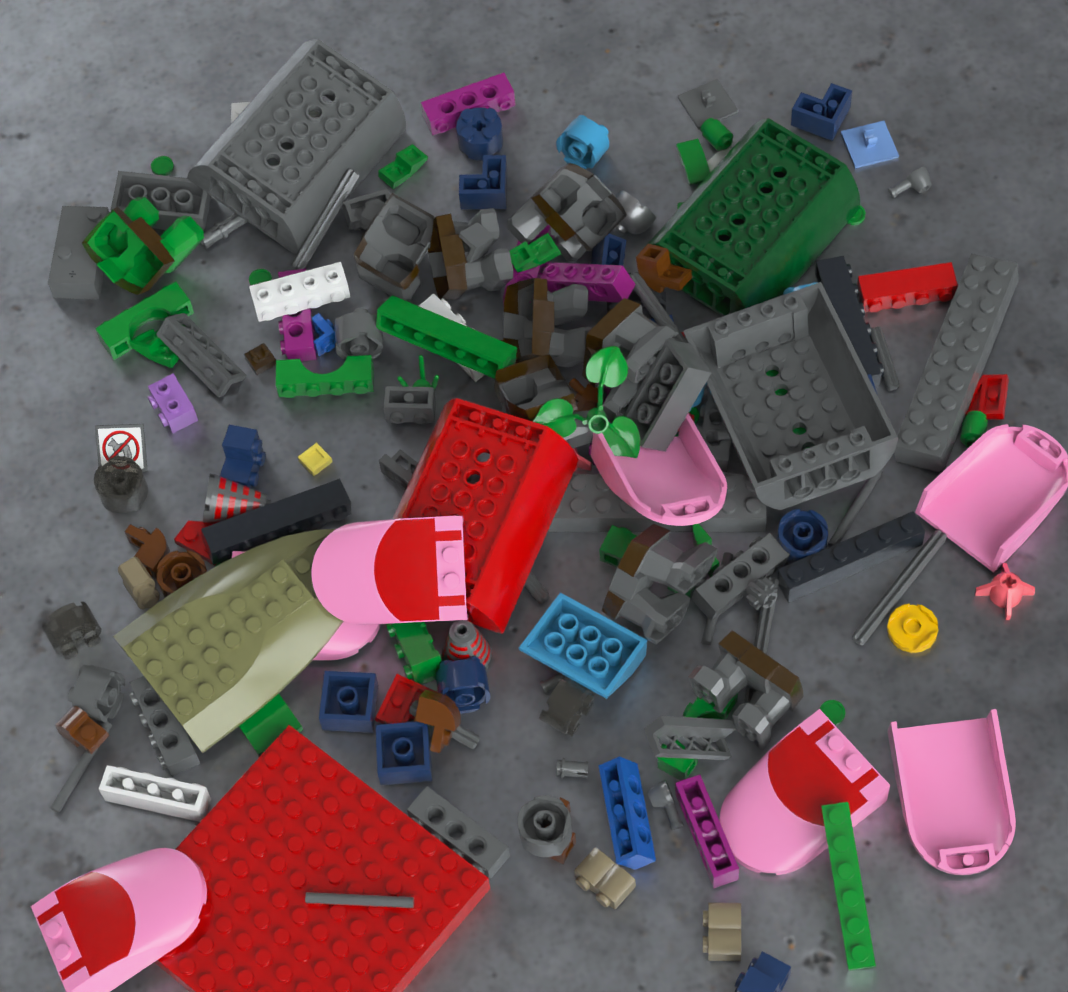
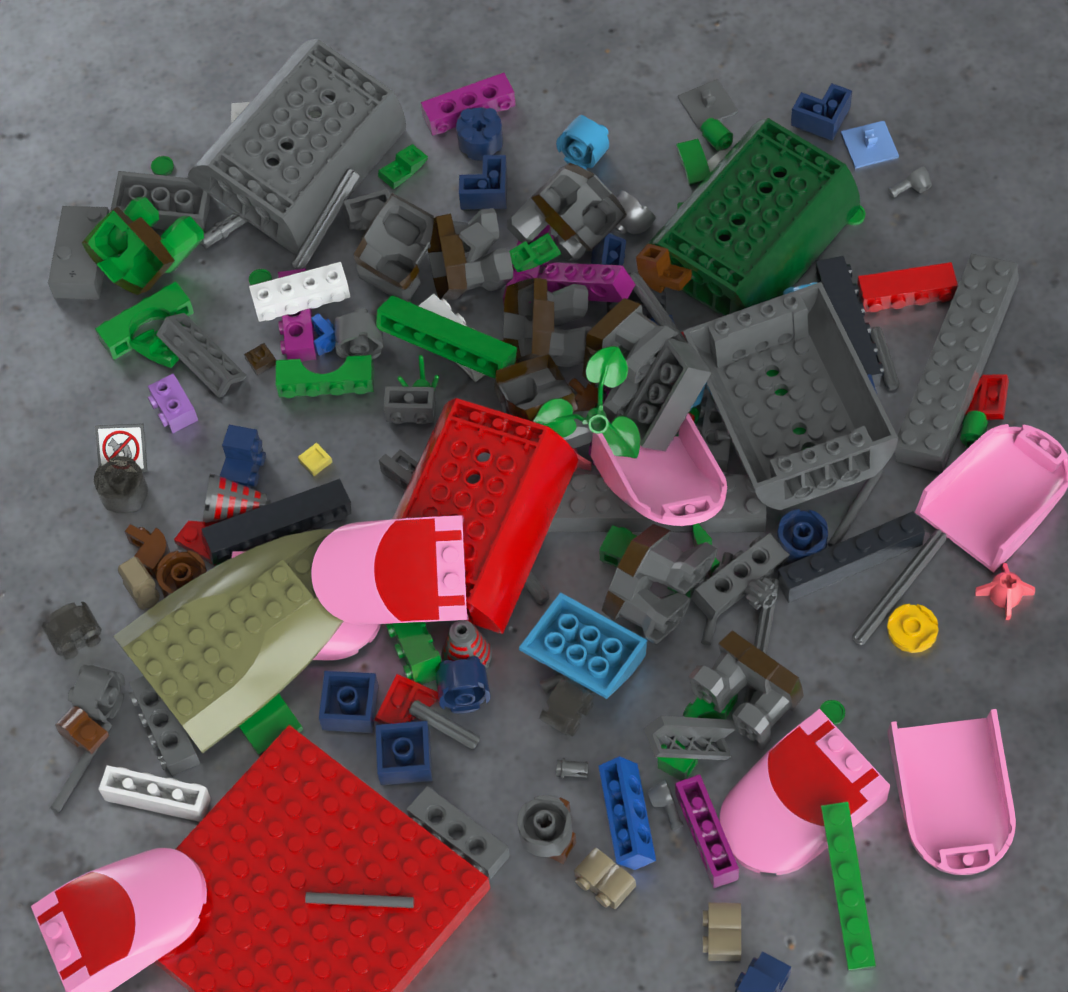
(441, 713): reddish brown brick -> none

